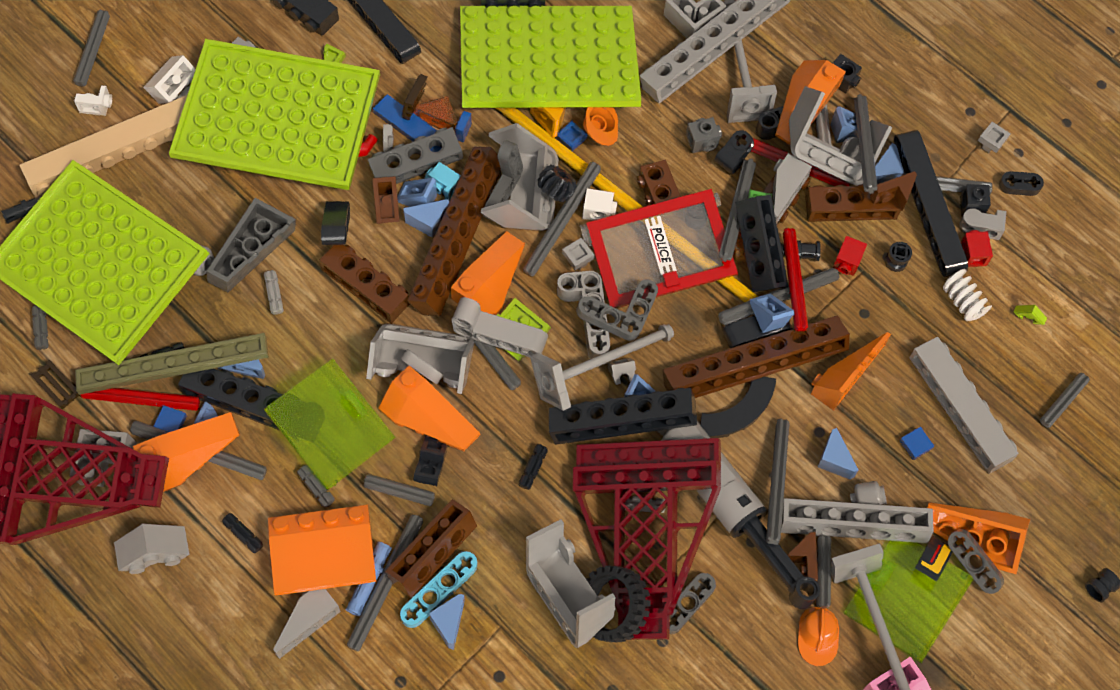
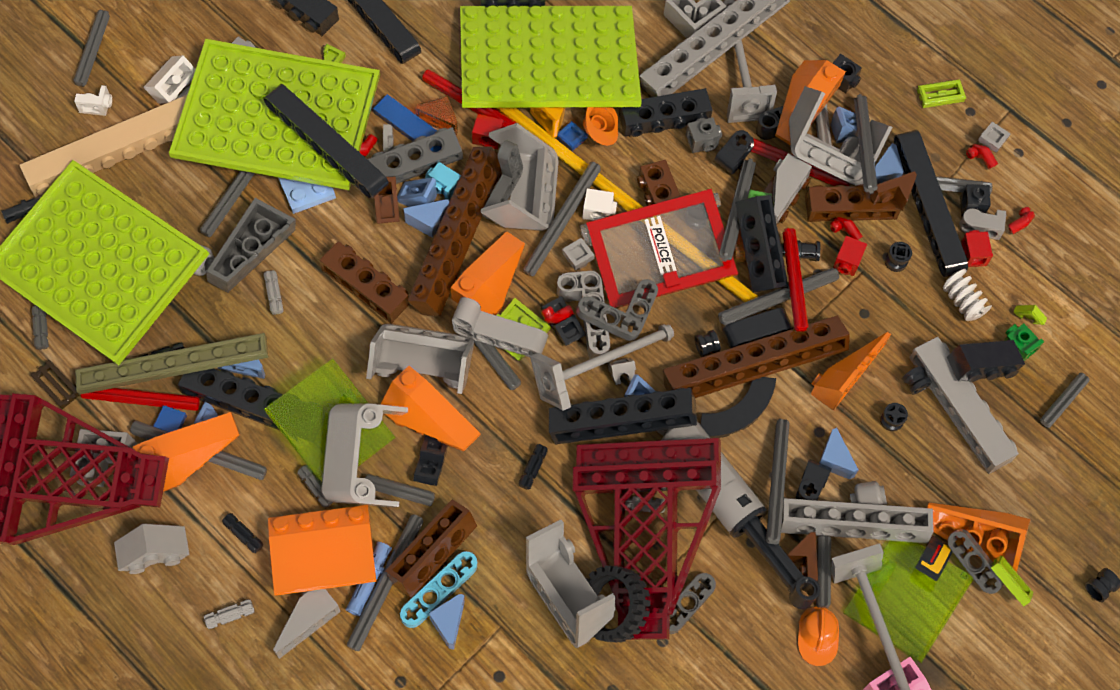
(226, 203): none -> dark grey axle
(229, 614): none -> light grey axle
(305, 195): none -> light blue wing
(326, 141): none -> black beam
(335, 223): black beam -> none
(342, 453): none -> light grey windscreen
(414, 96): dark brown tile -> none
(422, 366): light grey beam -> none
(456, 93): none -> red axle
(463, 126): blue tile -> none
(482, 128): none -> red brick
(556, 183): black gear -> none
(558, 316): none -> red arm
(567, 330): none -> black slope
(673, 104): none -> black brick
(707, 343): none -> black wheel
(770, 312): medium blue slope -> none
(813, 480): none -> black piece
(845, 225): none -> red arm
(899, 415): none -> black wheel
(916, 380): none -> black wheel
(916, 443): blue tile -> none
(941, 97): none -> lime tile
(982, 152): none -> red arm
(985, 360): none -> black brick
(1012, 580): none -> lime tile
(1021, 183): black beam -> none
(1022, 222): none -> red arm
(1024, 339): none -> green brick

